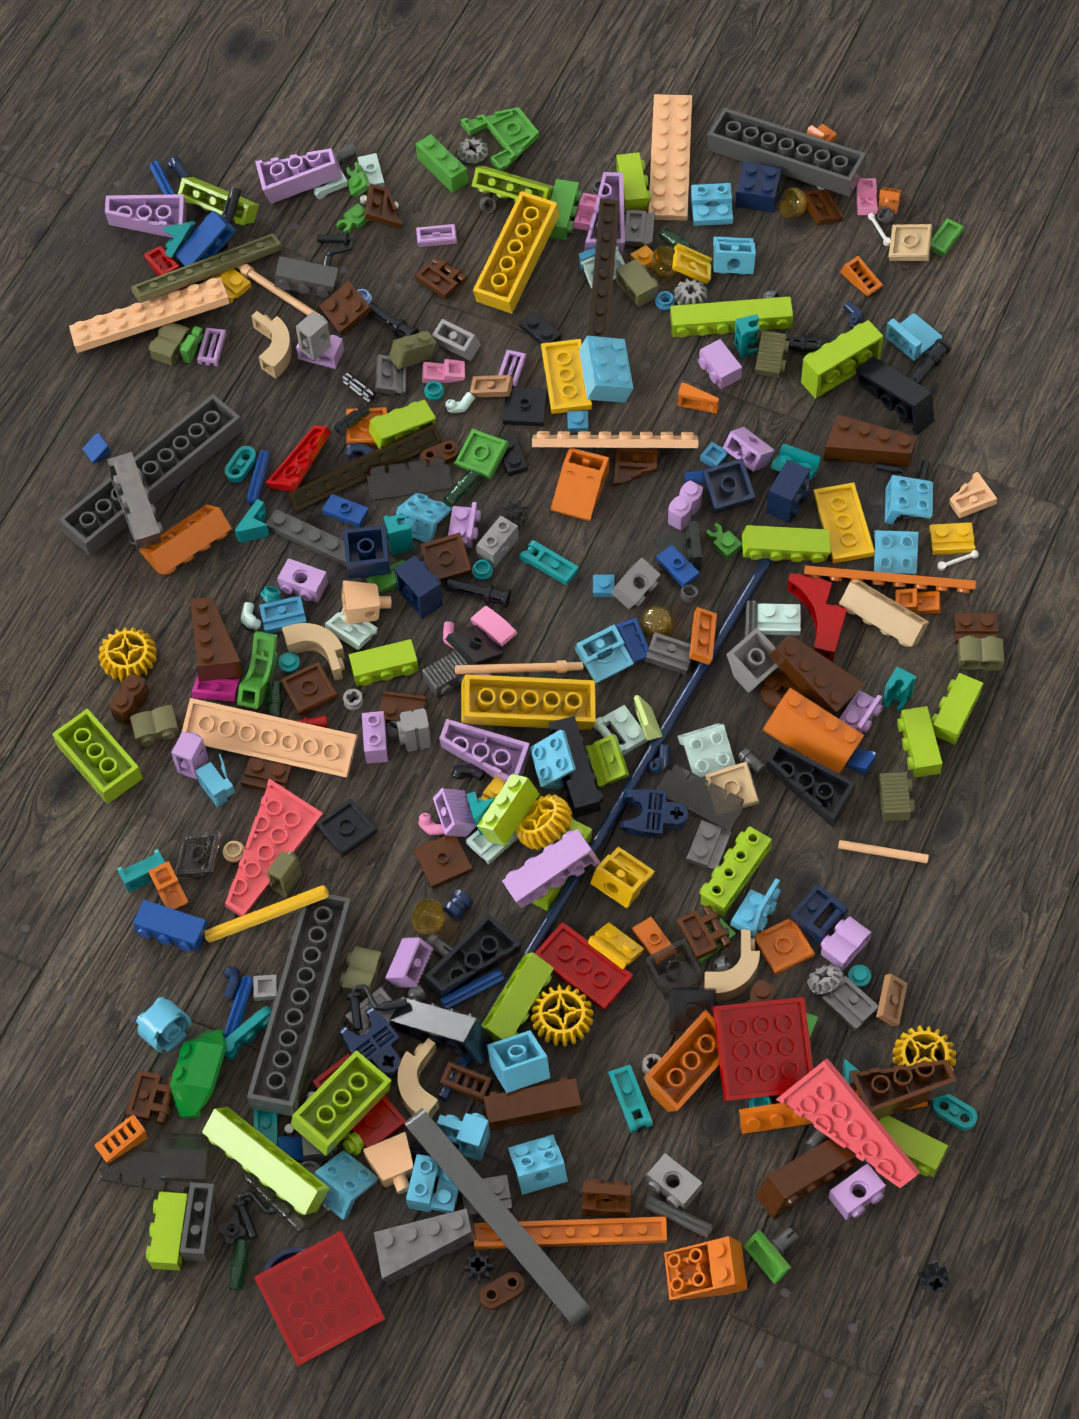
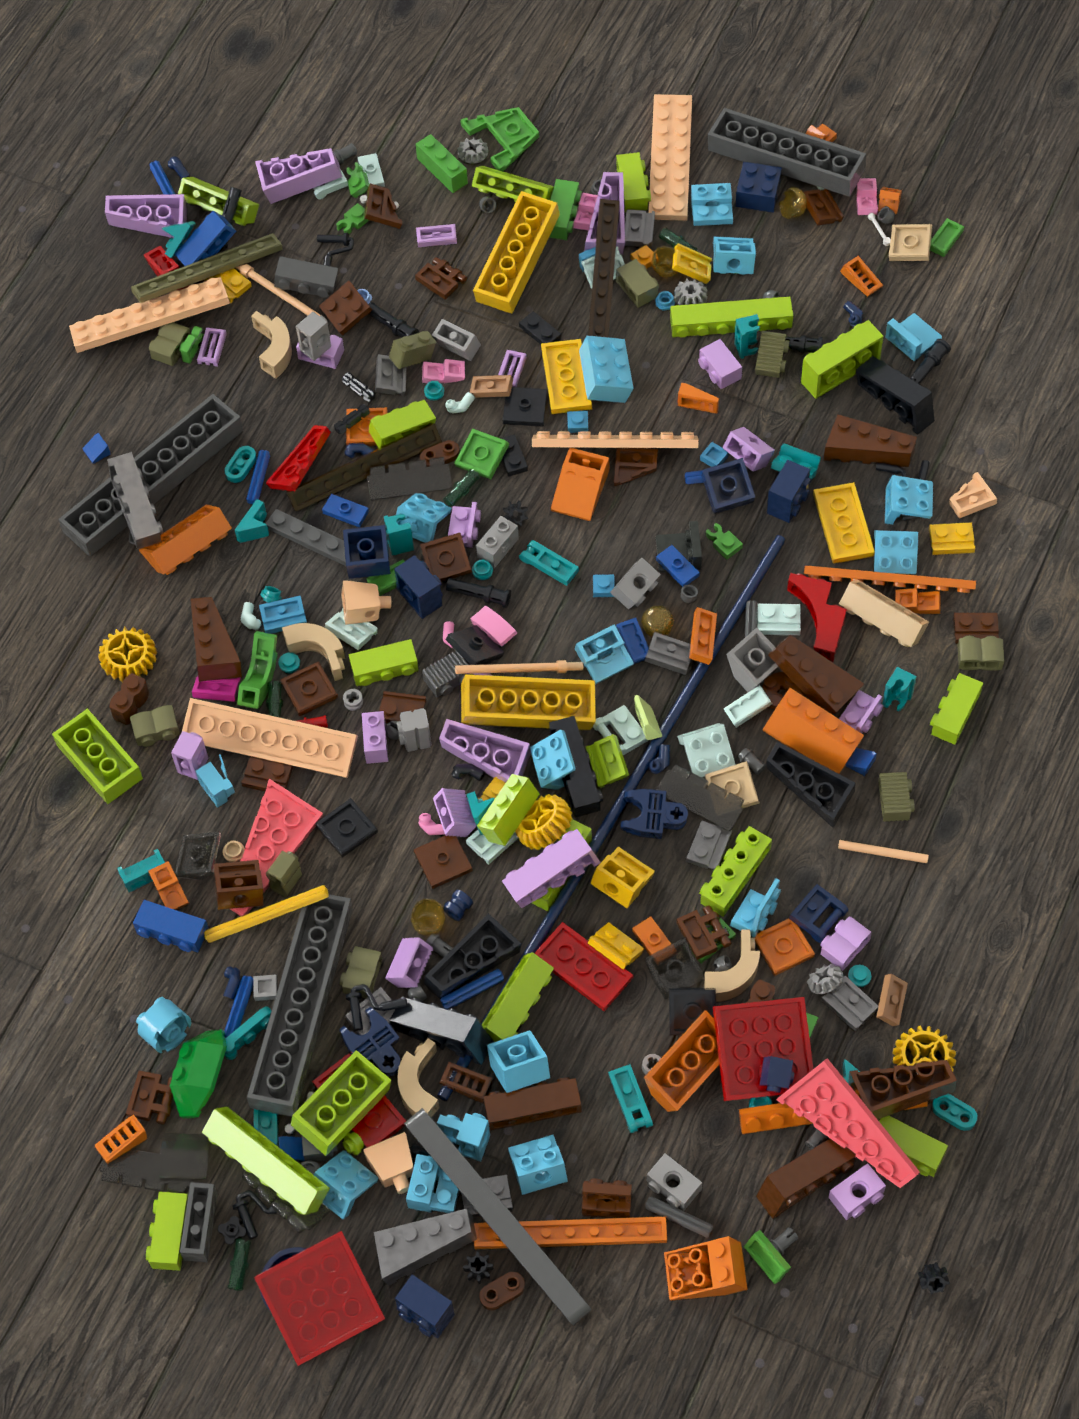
(238, 884): none -> reddish brown brick
(295, 572): lavender brick -> none
(424, 1307): none -> dark blue brick
(572, 1014): yellow gear -> none
(685, 505): lavender brick -> none
(748, 706): none -> light aqua plate
(776, 1074): none -> dark blue brick
(786, 543): lime brick -> none
(919, 742): lime brick -> none
(942, 565): white hinge -> none

